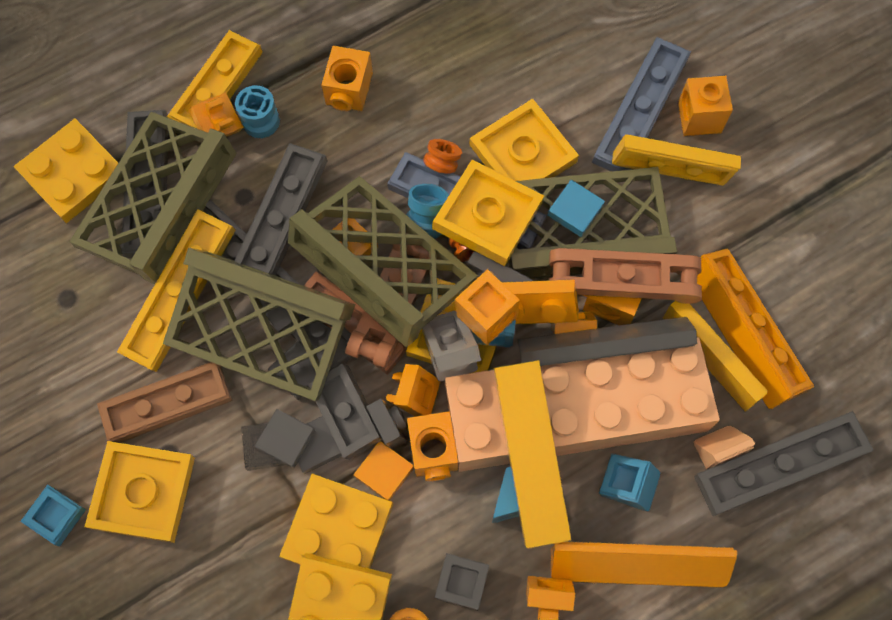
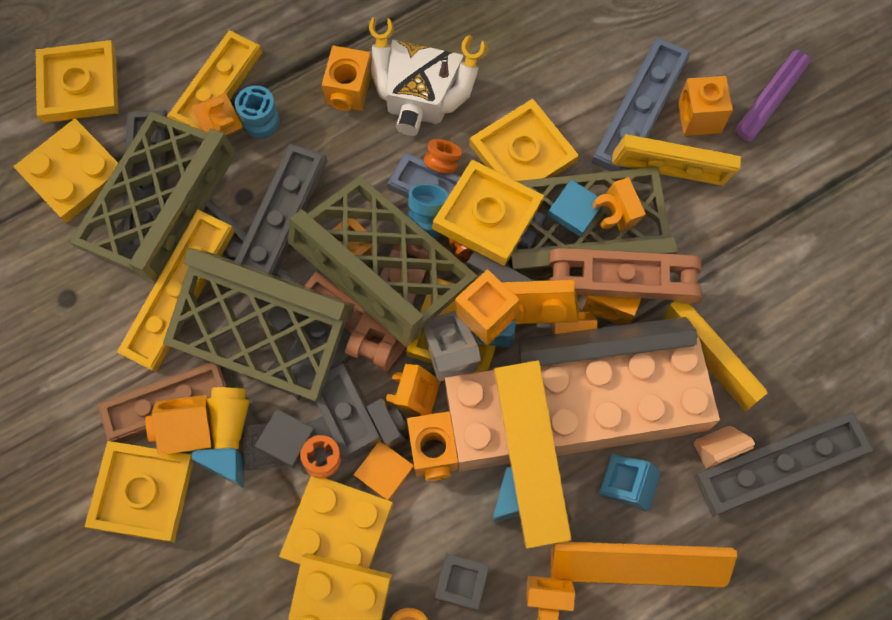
(53, 515): dark azure tile -> none
(76, 81): none -> yellow plate
(180, 425): none -> light orange brick
(224, 462): none -> dark azure slope
(227, 416): none -> yellow cone
(308, 452): none -> orange bush
(421, 80): none -> white torso
(623, 203): none -> light orange tile
(750, 329): light orange slope -> none
(772, 95): none -> medium lavender axle

